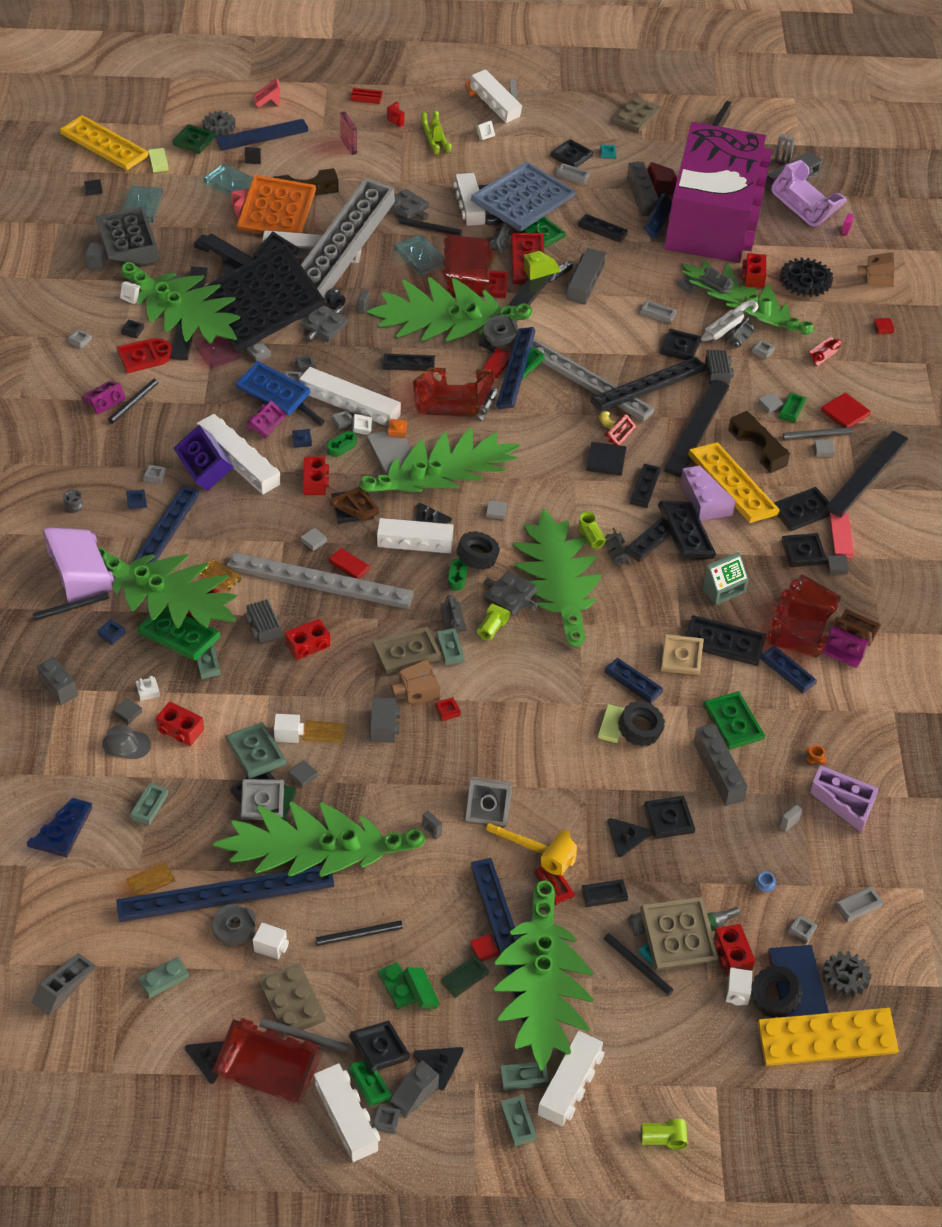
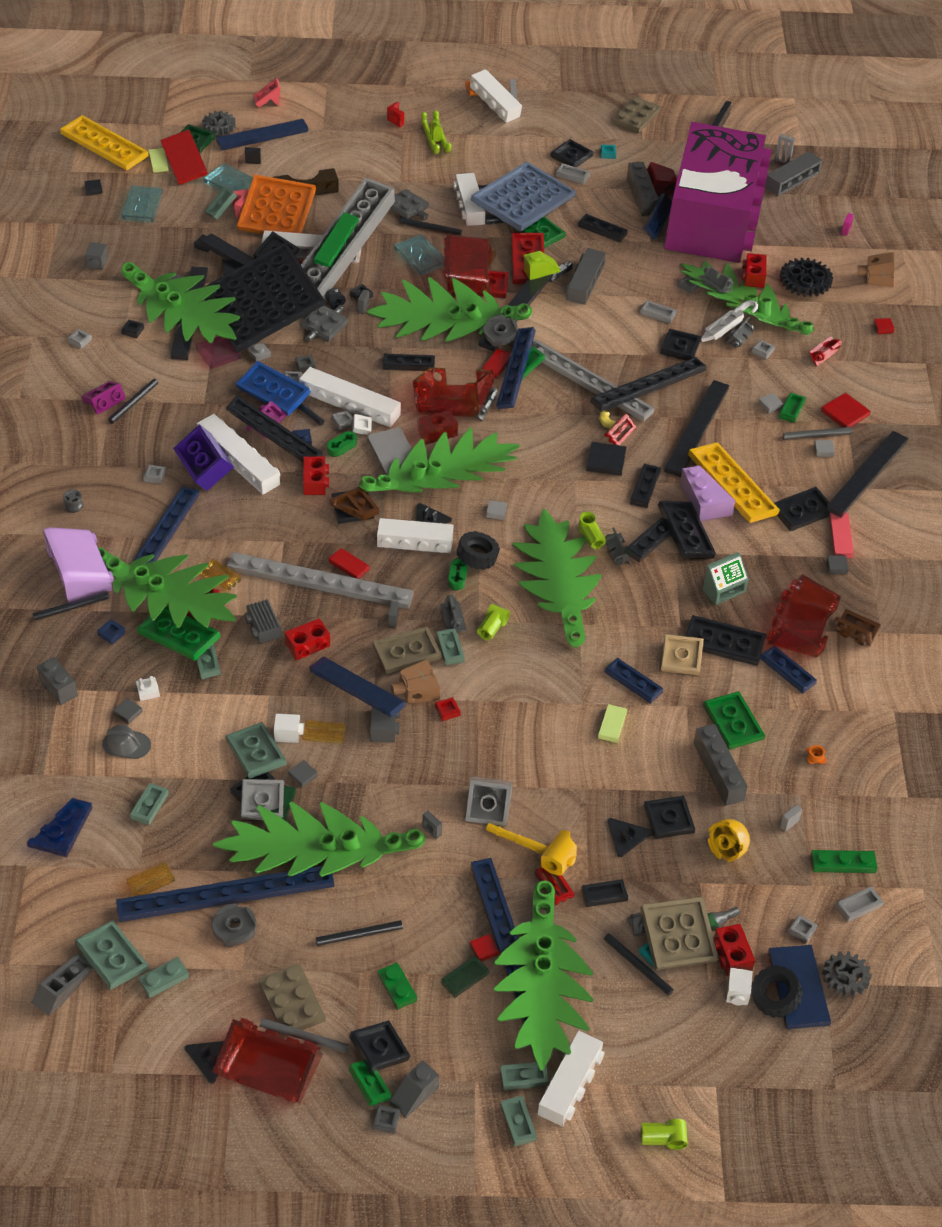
(111, 955): none -> sand green tile
(128, 236): dark grey slope -> none
(129, 292): white tile -> none
(136, 499): dark blue plate -> none
(144, 354): red tile -> none
(179, 723): red brick -> none
(184, 157): none -> red tile
(220, 203): none -> sand green plate
(270, 941): white brick -> none
(271, 429): none -> black tile
(313, 539): light grey tile -> none
(336, 239): none -> green tile
(346, 1112): white brick -> none
(348, 133): clear pink tile -> none
(355, 293): none -> black tile
(357, 686): none -> dark blue tile
(366, 95): red tile -> none
(393, 614): none -> dark grey tile
(397, 428): orange plate -> none
(421, 988): green tile -> none
(433, 426): none -> clear red brick
(441, 1061): black piece -> none
(485, 130): white tile -> none
(501, 238): dark grey hinge -> none
(511, 593): dark grey plate -> none
(638, 736): black tyre -> none
(718, 366): dark grey brick -> none
(728, 839): none -> yellow cylinder
(747, 428): dark brown arch -> none
(765, 881): medium blue plate -> none
(803, 197): lavender windscreen -> none
(804, 550): black tile -> none
(827, 1036): yellow plate -> none
(843, 861): none -> green plate
(844, 796): lavender wedge -> none
(845, 647): magenta bracket -> none

